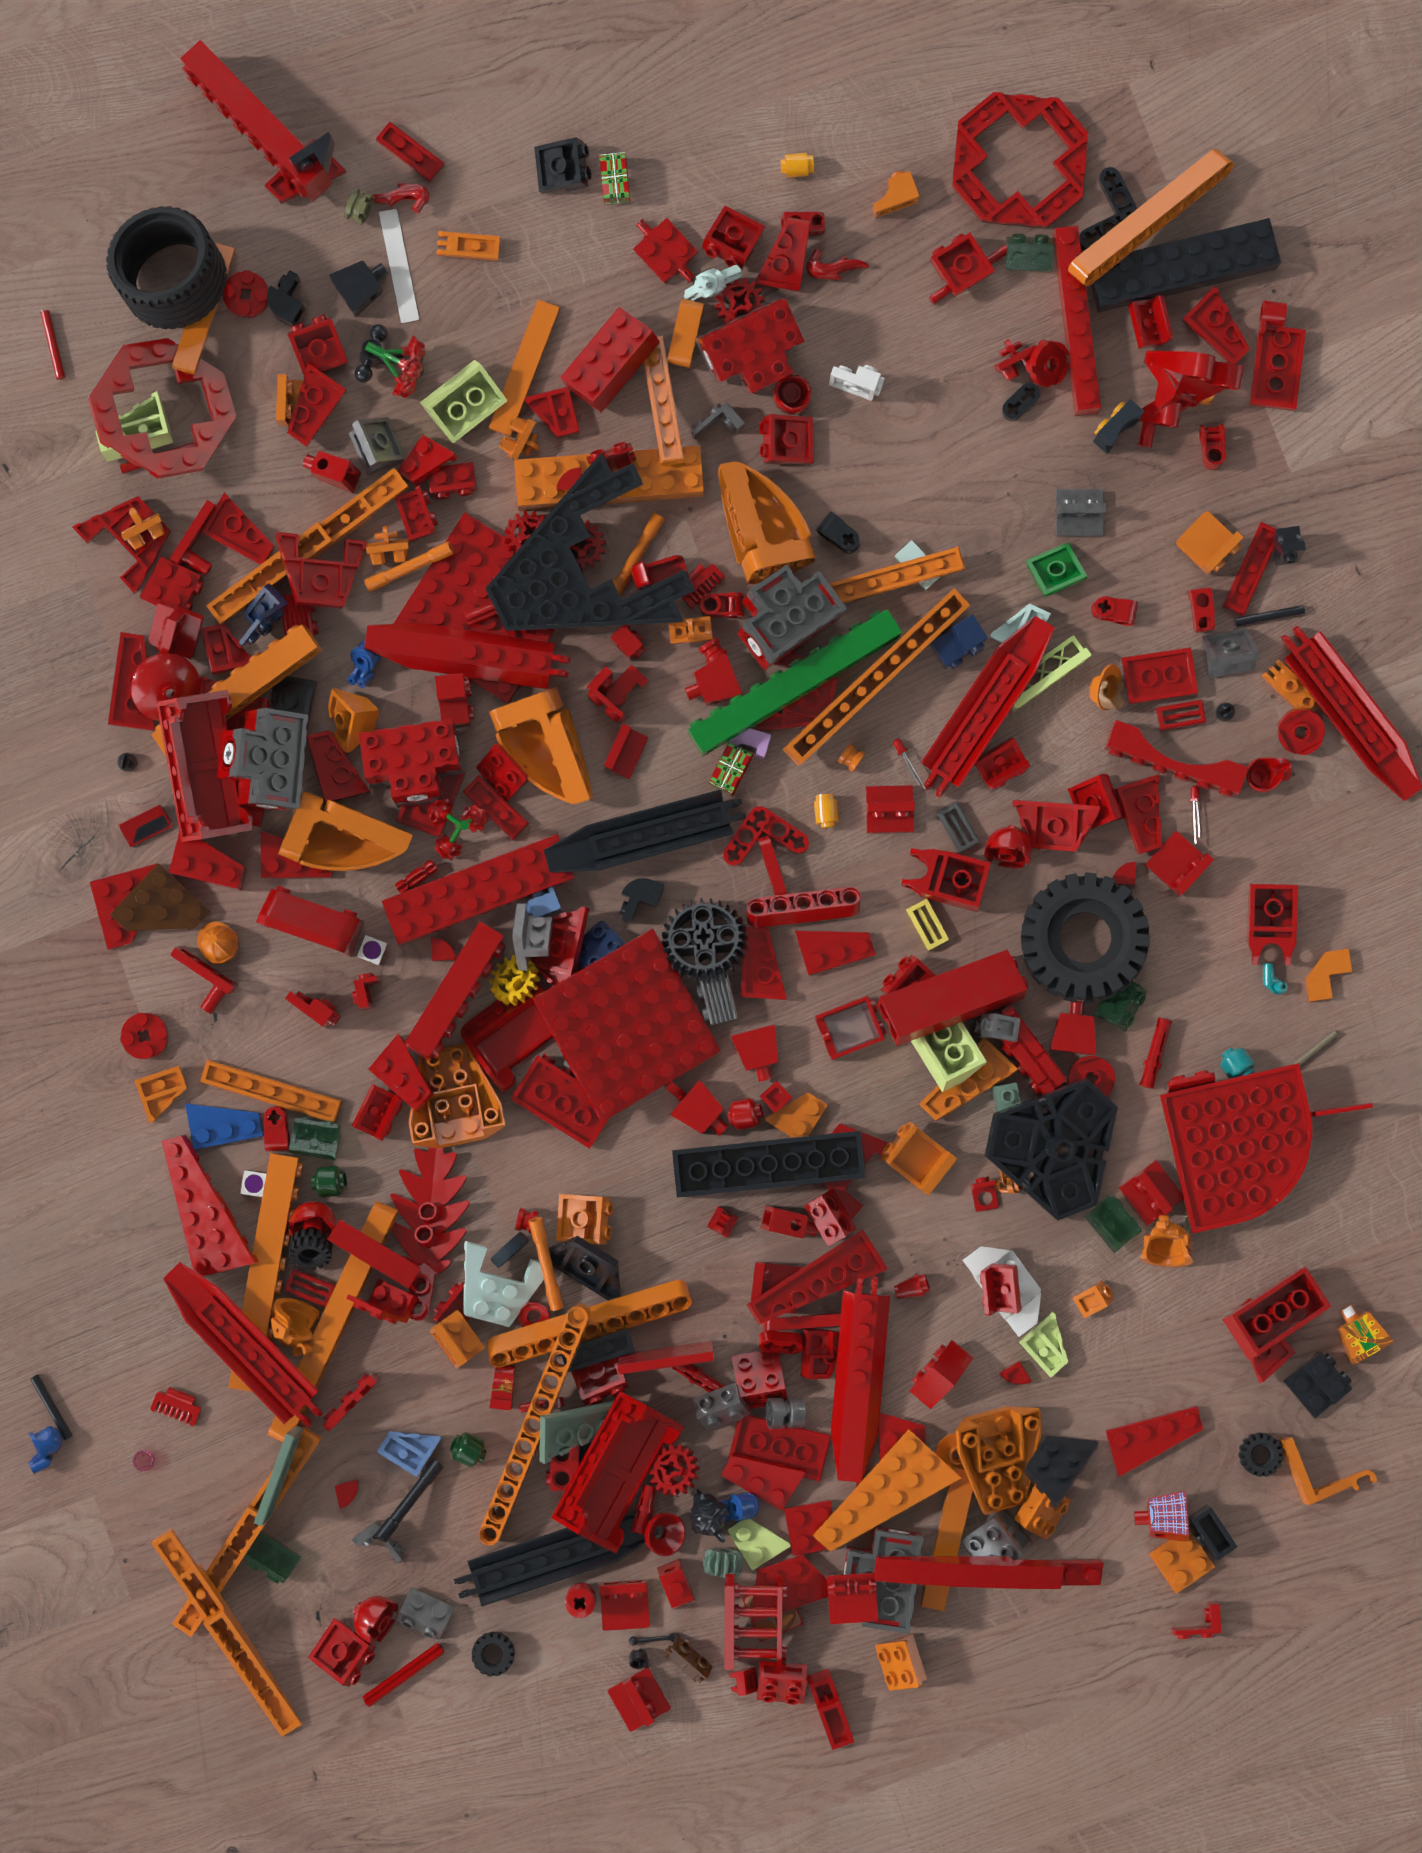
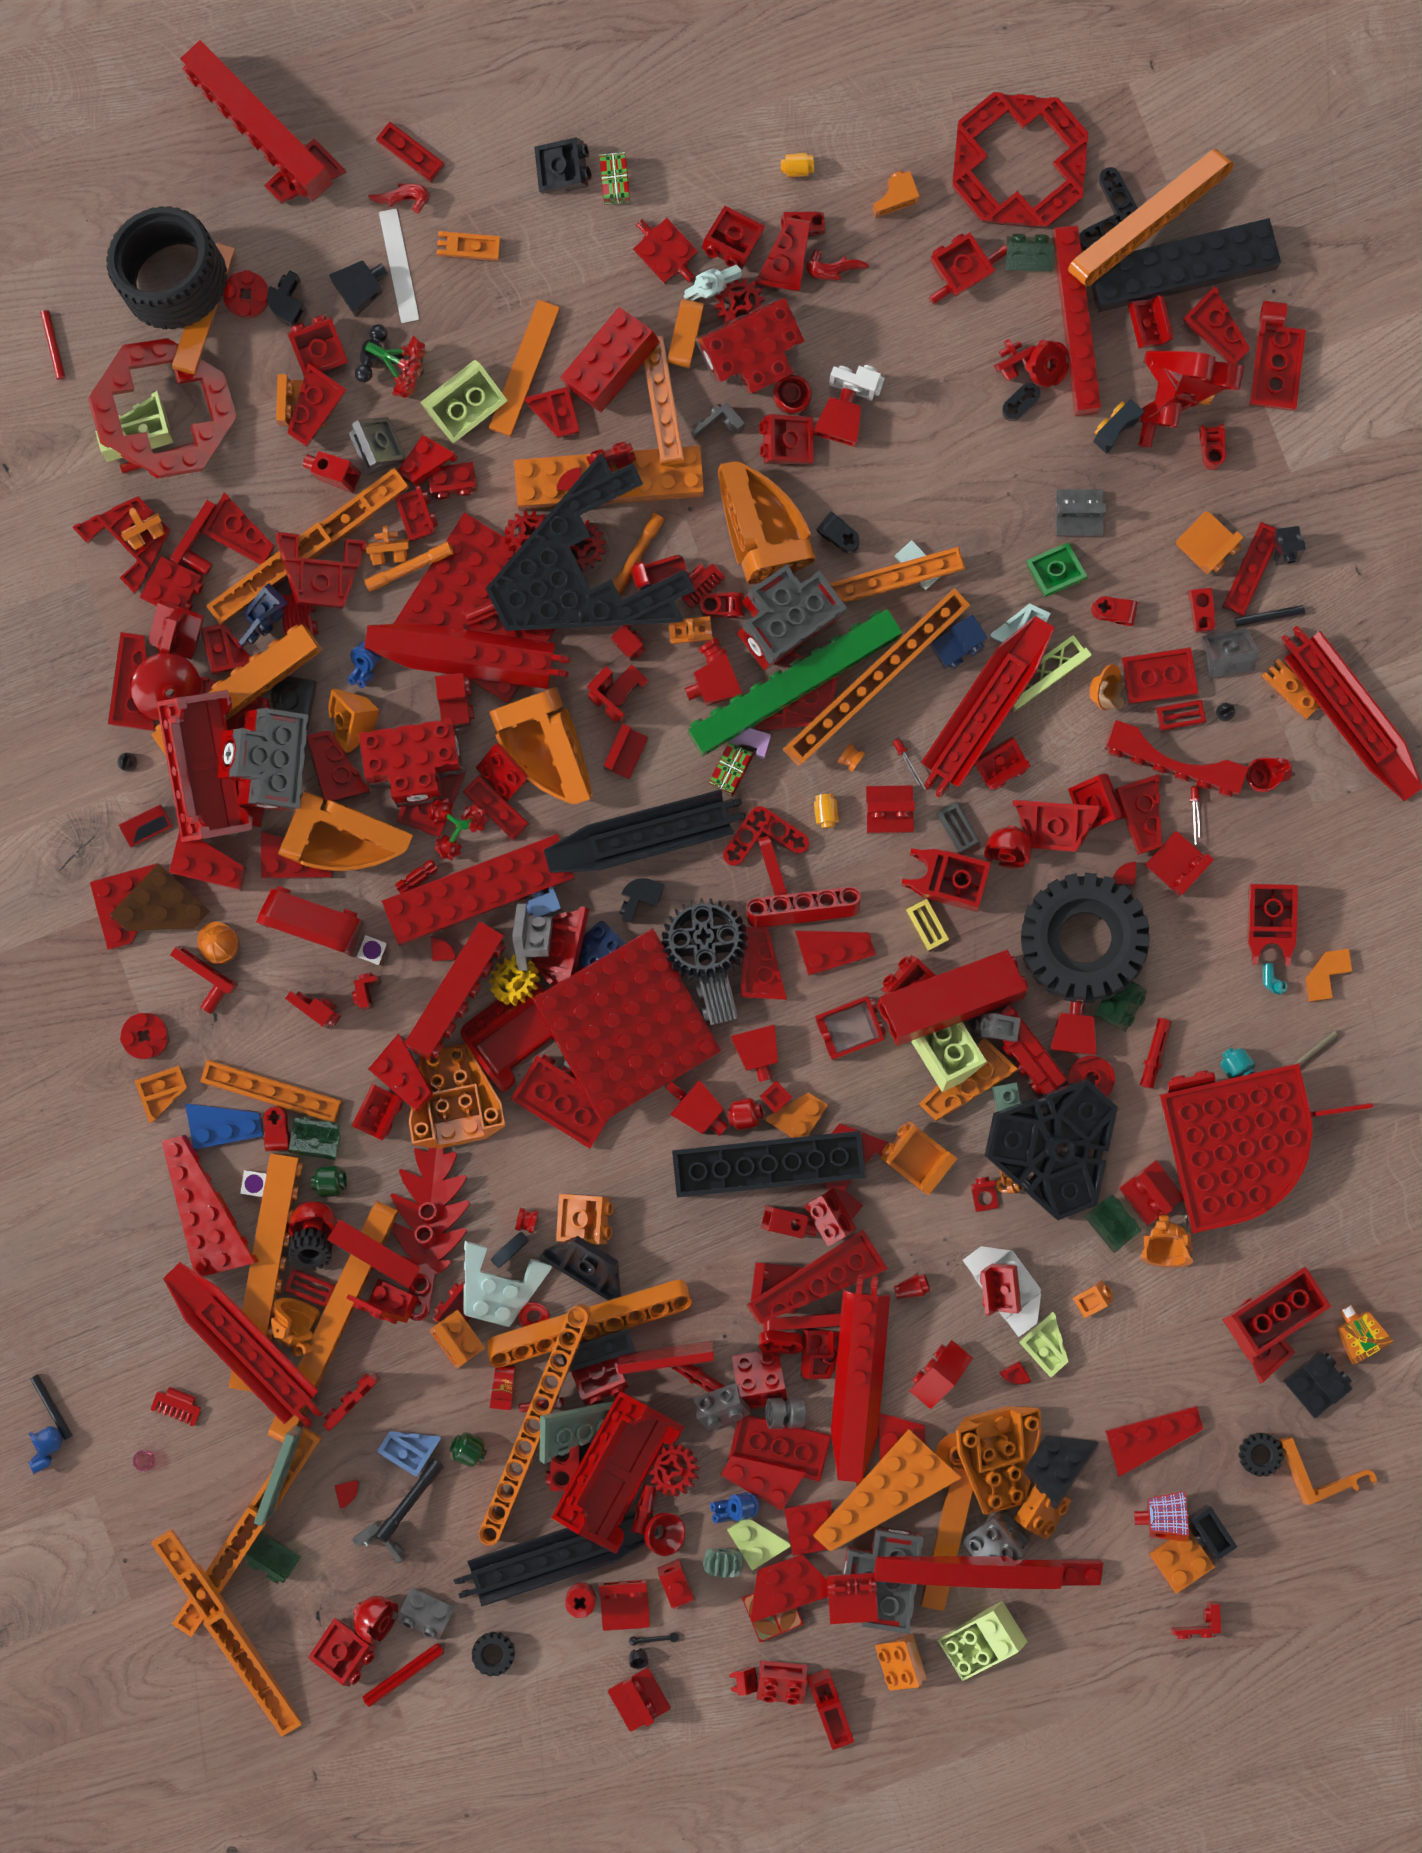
(319, 150): black slope -> none
(359, 206): olive wheel -> none
(514, 447): orange hips -> none
(540, 1238): orange piece -> none
(696, 1666): reddish brown hinge -> none
(709, 1515): black hair -> none
(722, 1221): red tile -> none
(733, 1632): red fence -> none
(840, 419): none -> red torso
(983, 1641): none -> yellowish green slope
(1313, 735): red plate -> none

